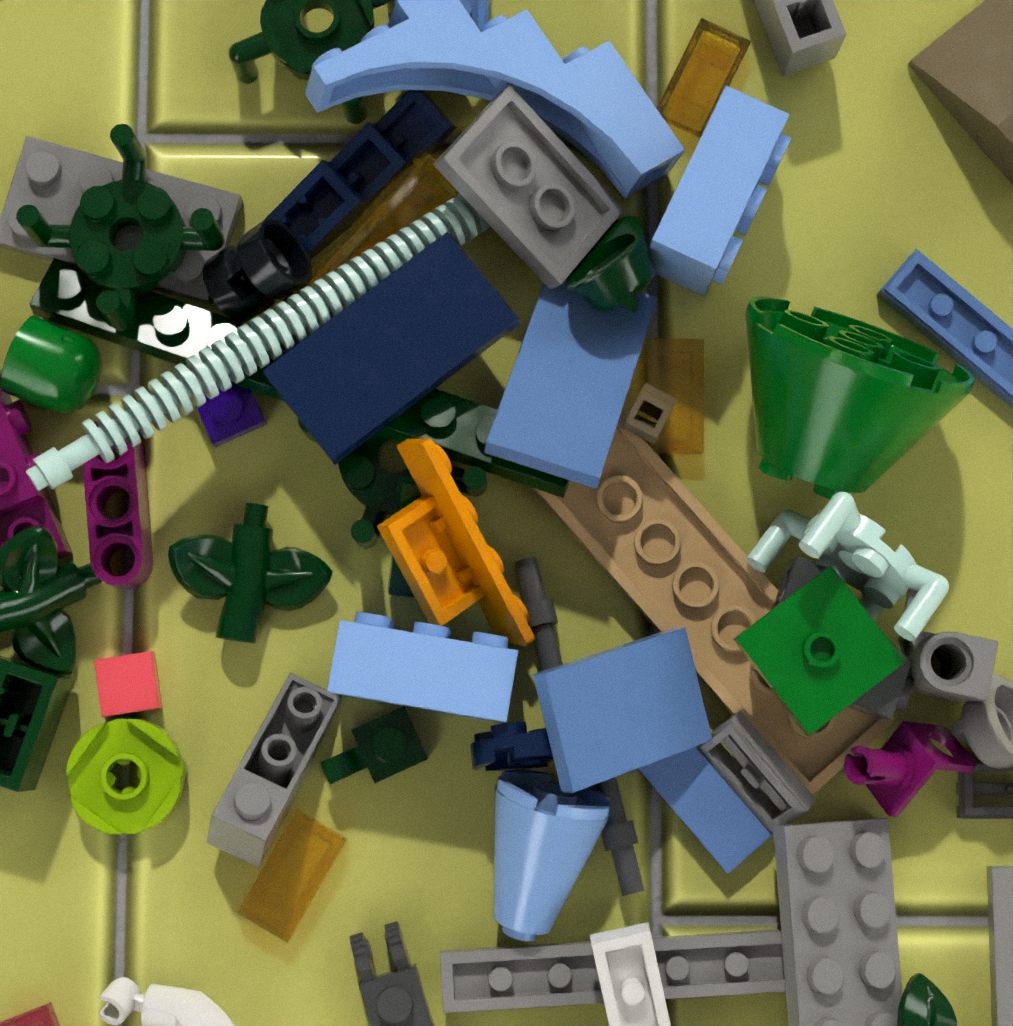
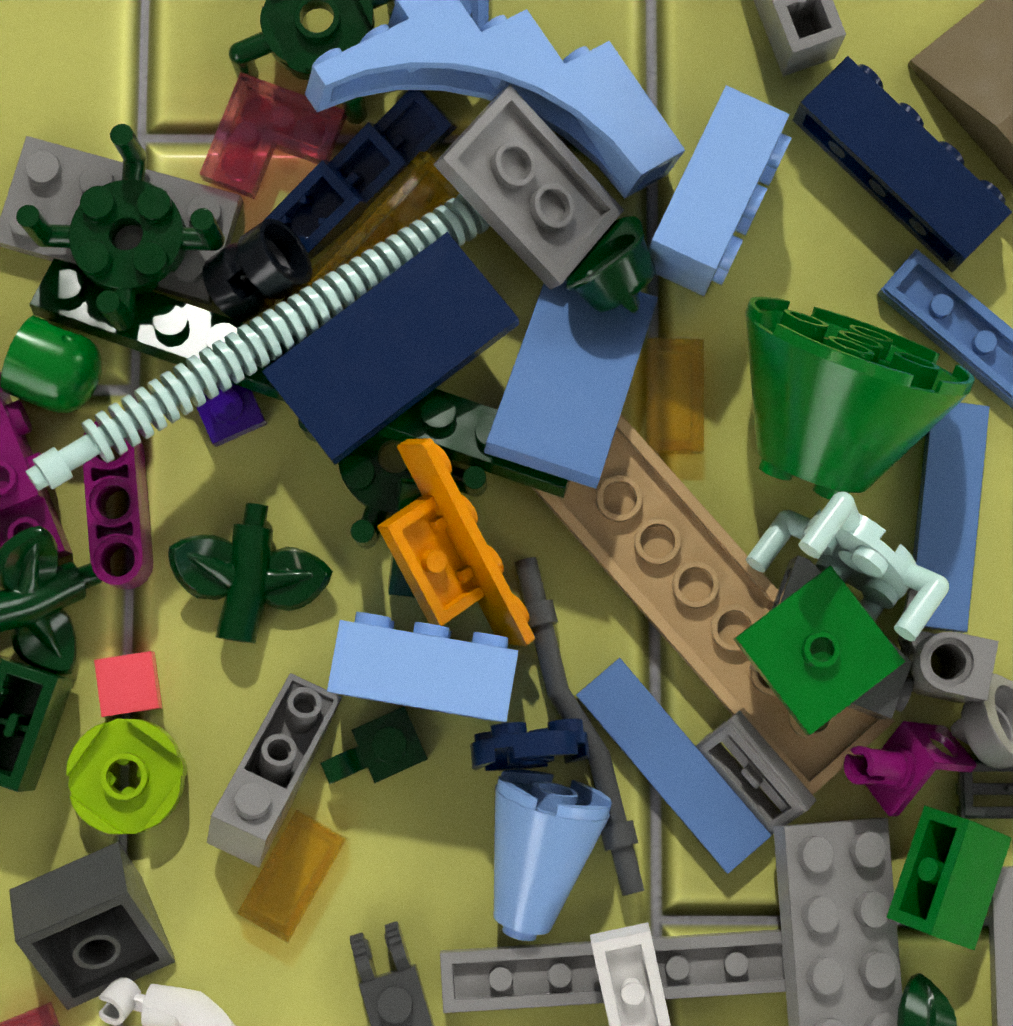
(89, 925): none -> dark grey slope
(257, 123): none -> clear pink plate
(622, 709): medium blue tile -> none
(654, 404): dark tan piece -> none
(701, 77): clear yellow tile -> none
(901, 163): none -> dark blue brick
(949, 877): none -> green brick
(951, 508): none -> medium blue tile

